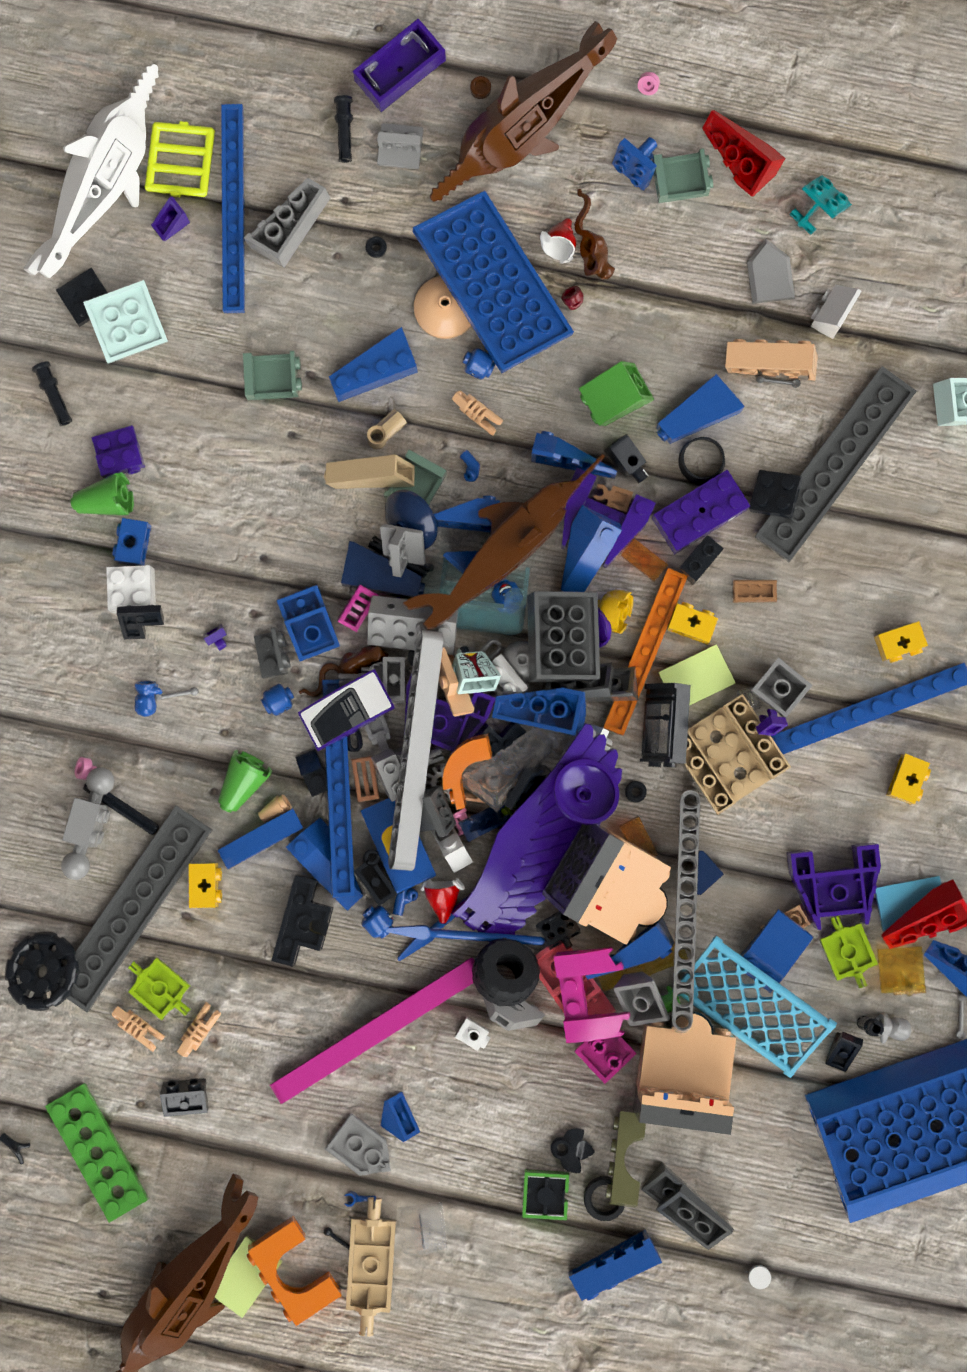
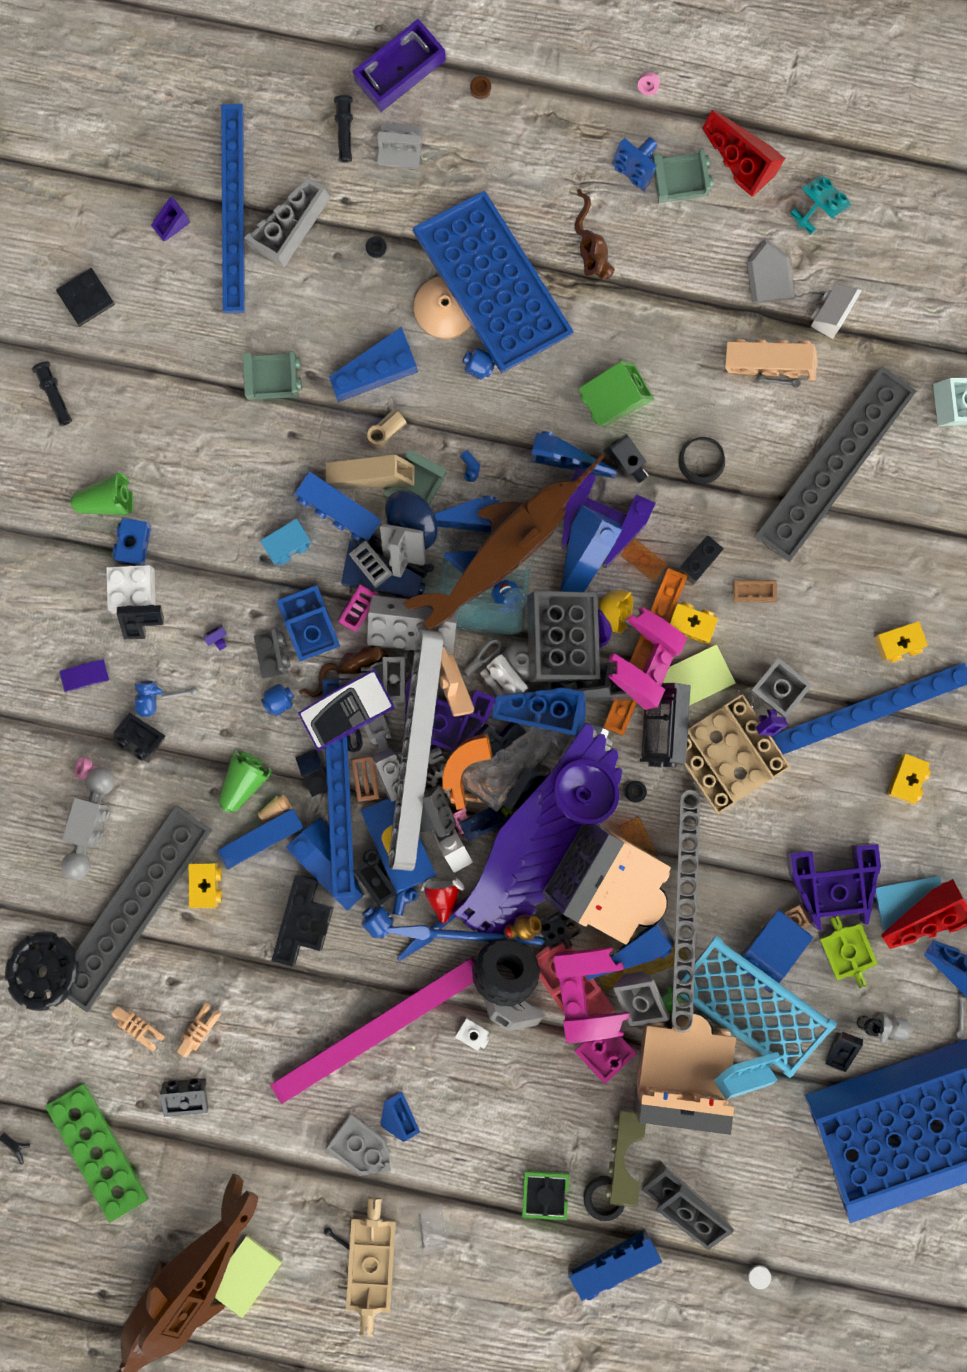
(83, 675): none -> dark purple slope
(98, 173): white animal -> none
(118, 452): dark purple plate -> none
(125, 321): light aqua plate -> none
(128, 812): black axle -> none
(138, 737): none -> black bracket
(155, 146): neon yellow bar -> none
(159, 988): lime plate -> none
(286, 542): none -> dark azure brick
(298, 1301): orange arch -> none
(336, 507): none -> blue wedge
(356, 1198): blue hand -> none
(381, 577): none -> light grey slope
(474, 672): light aqua torso -> none
(477, 411): light nougat hinge -> none
(524, 927): none -> pearl gold animal
(525, 114): reddish brown animal -> none
(559, 241): white hat -> none
(573, 297): dark red tile -> none
(575, 1150): black plate -> none
(616, 498): medium nougat plate -> none
(646, 684): none -> dark pink wedge
(684, 524): dark purple piece -> none
(703, 409): blue slope -> none
(707, 873): dark blue slope -> none
(747, 1076): none -> medium azure fence
(775, 494): black plate -> none
(901, 971): clear yellow plate -> none

